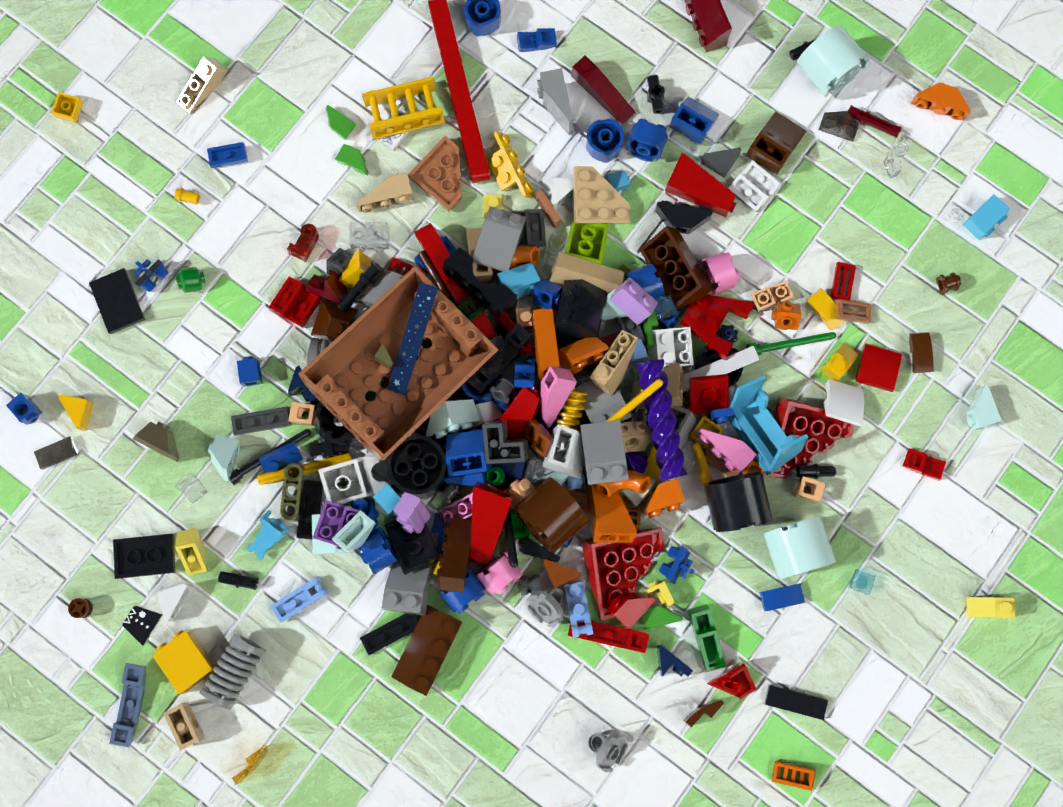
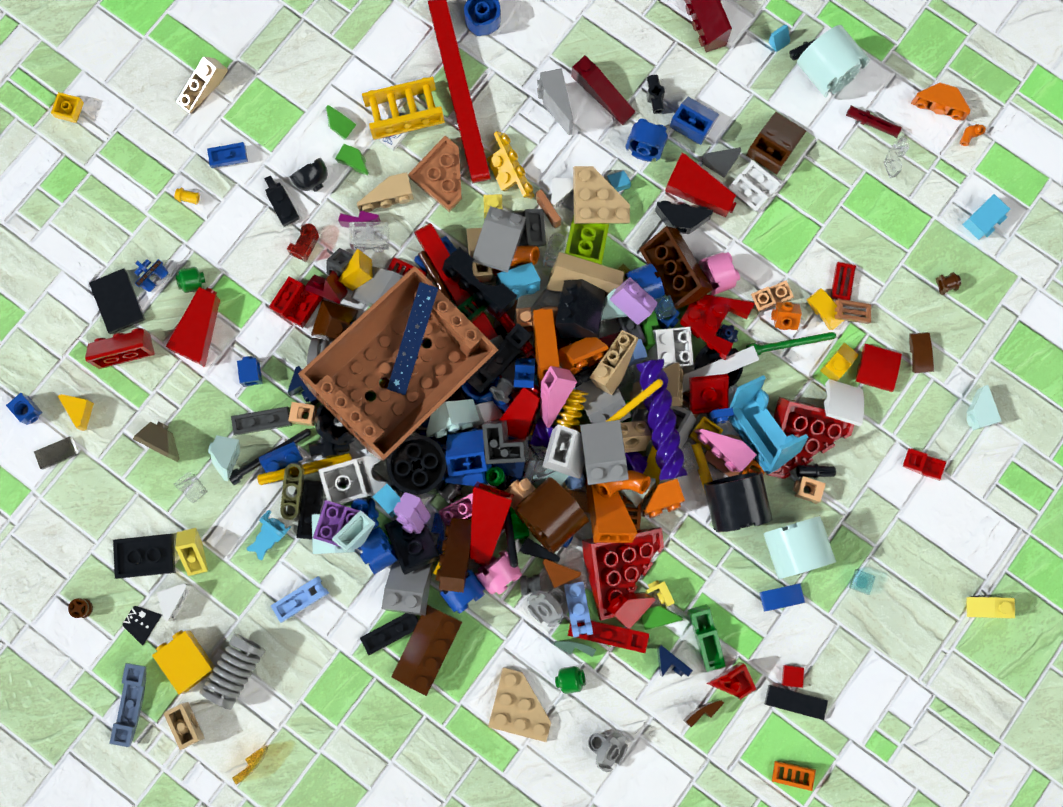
(119, 348): none -> red slope
(196, 327): none -> red slope
(238, 580): black axle -> none
(281, 202): none -> black hinge
(310, 176): none -> black cylinder
(345, 220): none -> magenta slope
(366, 280): black pin -> none
(383, 357): olive slope -> none
(518, 708): none -> tan plate
(534, 41): blue slope -> none
(539, 437): dark orange slope -> none
(547, 294): blue brick -> none
(569, 646): none -> sand green slope
(570, 679): none -> green head
(597, 138): blue brick -> none
(680, 564): blue hips -> none
(780, 38): none -> medium azure slope
(792, 676): none -> red tile
(839, 124): clear smoke slope -> none
(971, 132): none -> orange arm

